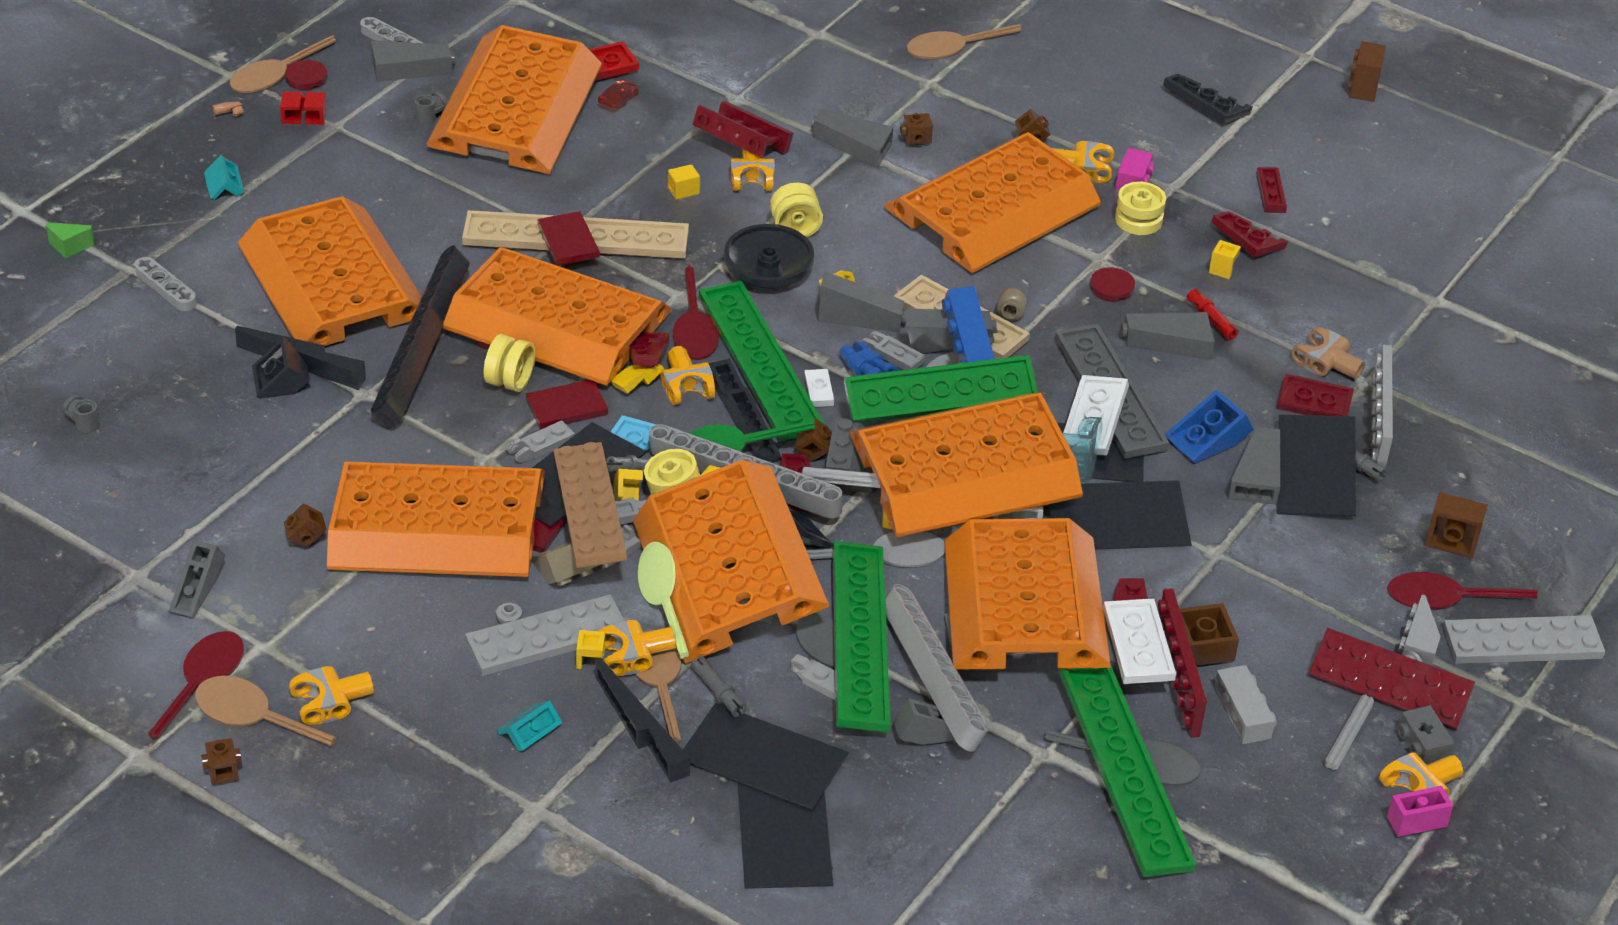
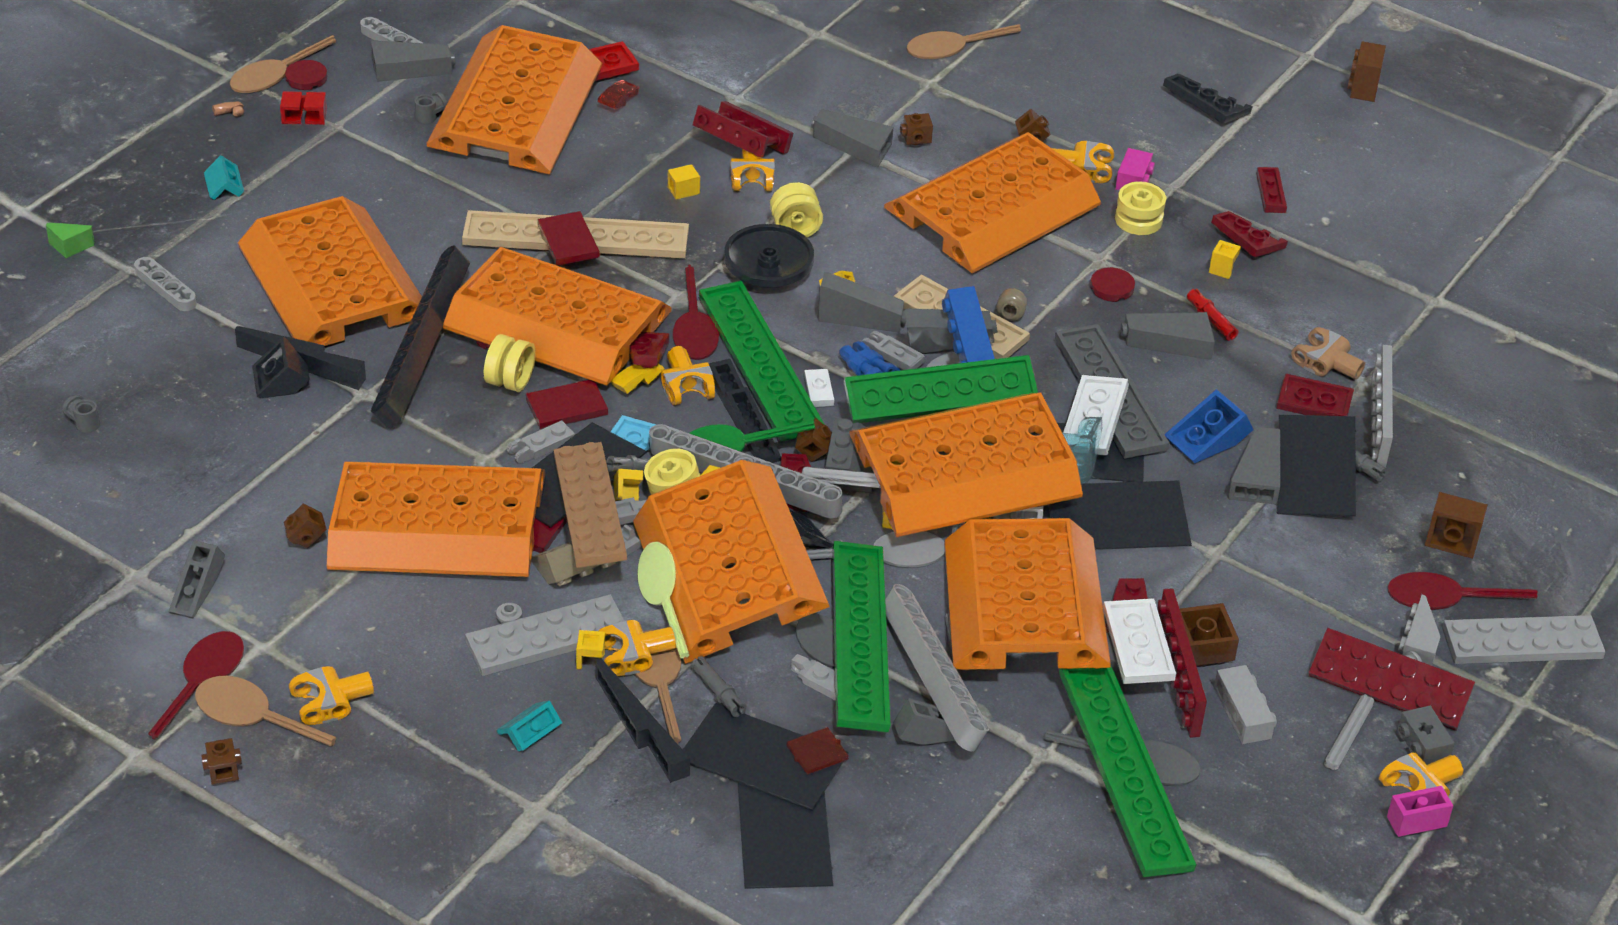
(817, 750): none -> clear red piece

